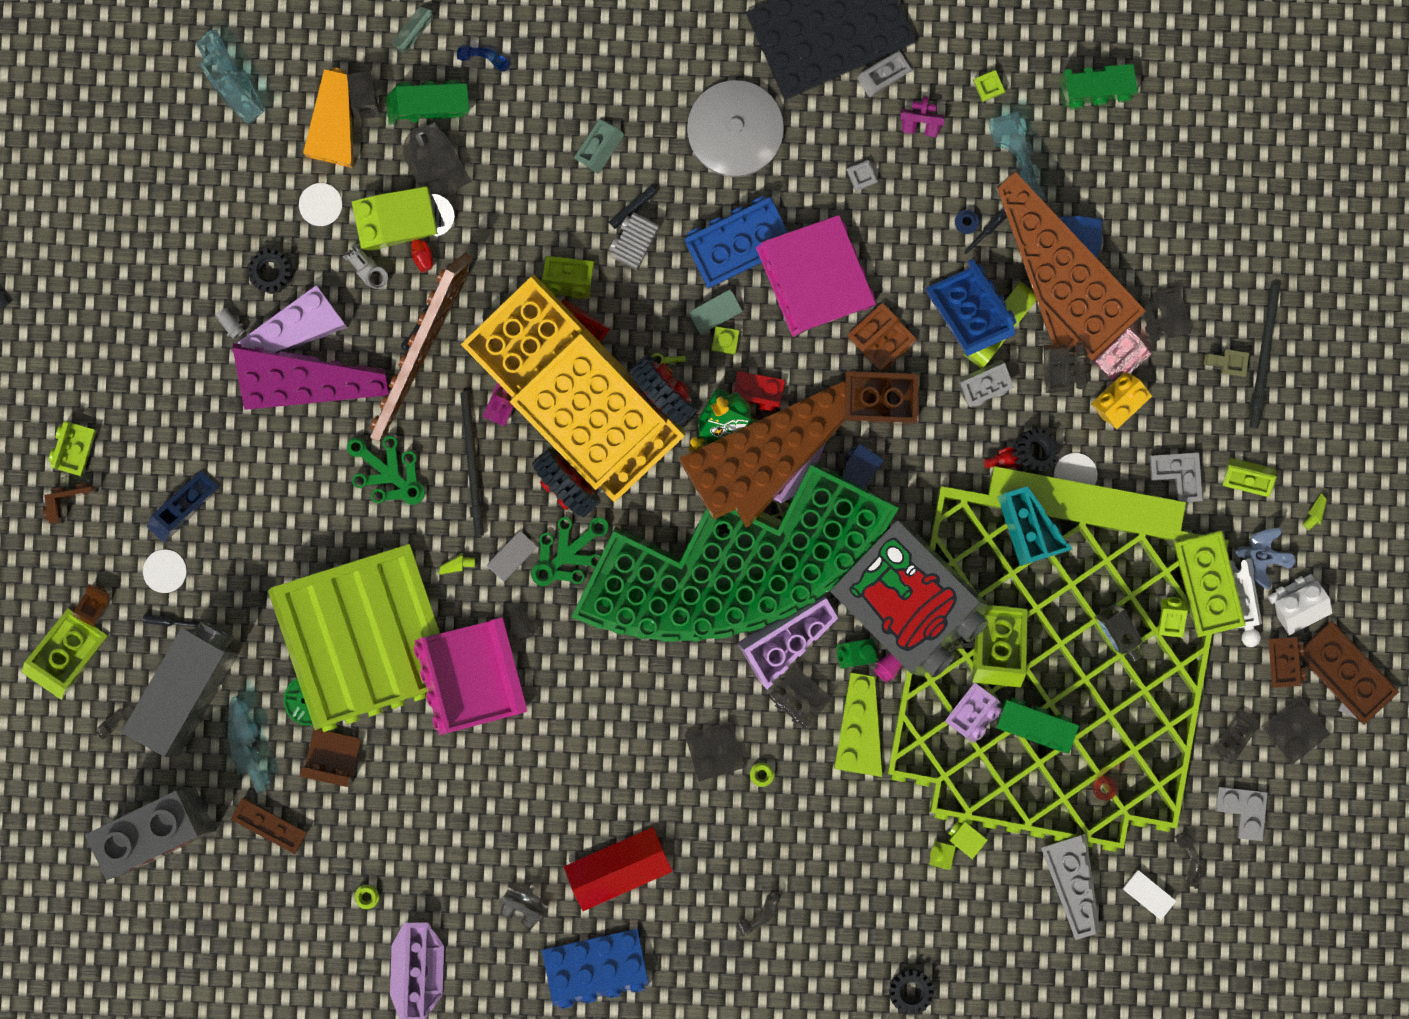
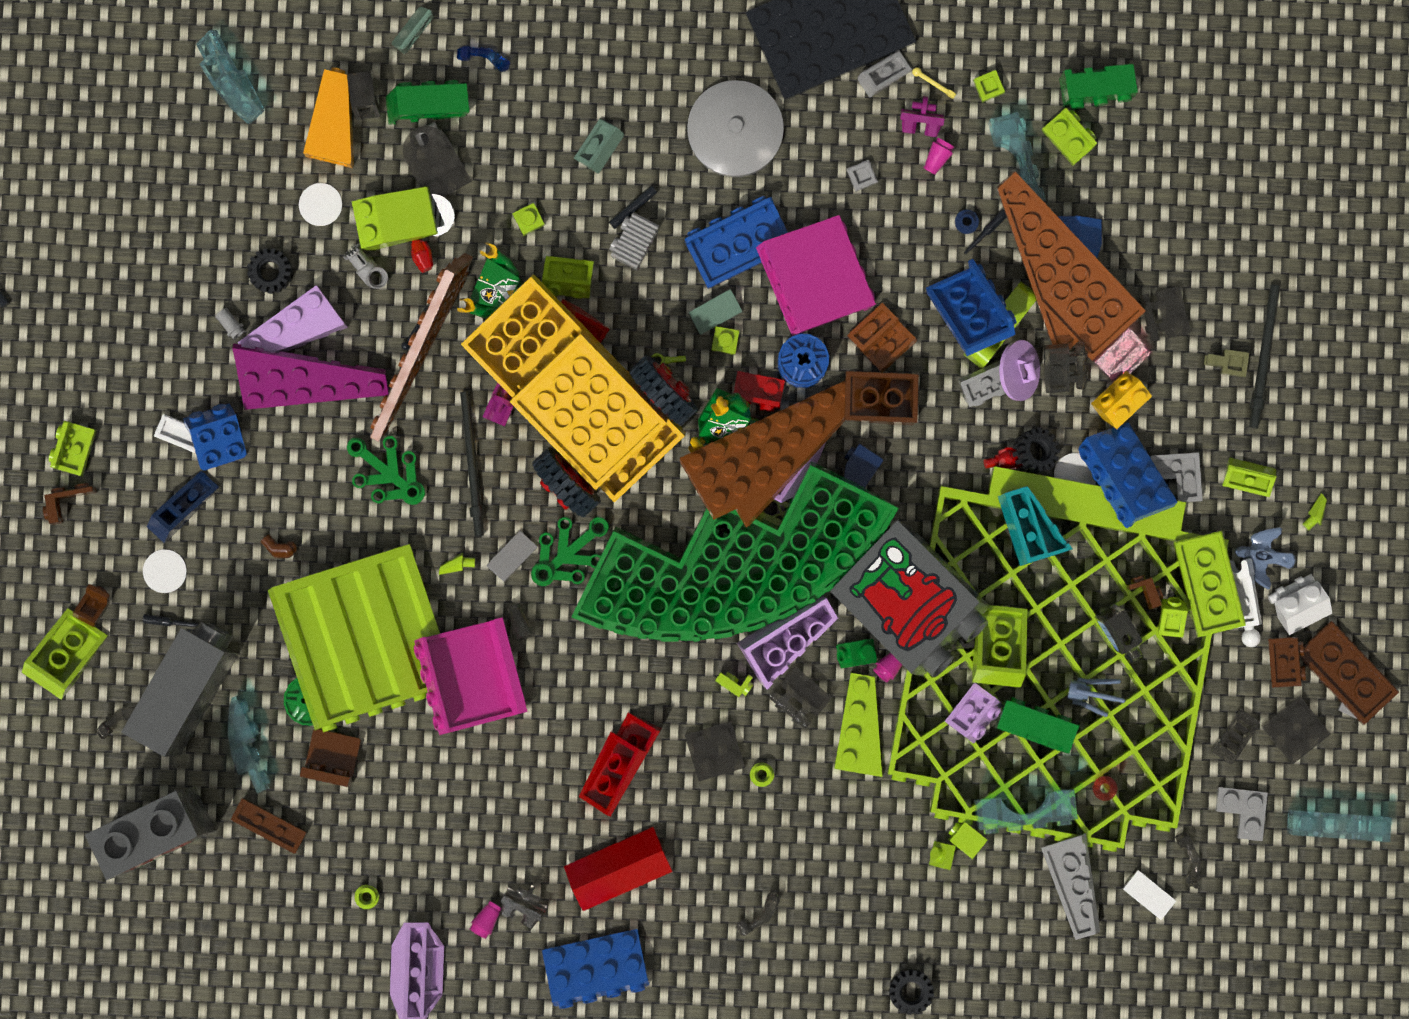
(174, 432): none -> white tile
(215, 436): none -> blue bracket
(279, 550): none -> reddish brown arm
(485, 921): none -> dark pink cone
(495, 284): none -> green torso
(528, 219): none -> lime plate
(618, 763): none -> red slope
(729, 682): none -> lime bracket
(807, 374): none -> blue wheel
(917, 72): none -> light yellow hinge
(938, 155): none -> dark pink cone
(1019, 370): none -> lavender shield
(1057, 807): none -> clear light blue arch
(1070, 136): none -> lime bracket
(1079, 691): none -> sand blue plant
(1126, 474): none -> blue bracket
(1152, 594): none -> reddish brown bracket
(1339, 825): none -> clear light blue arch

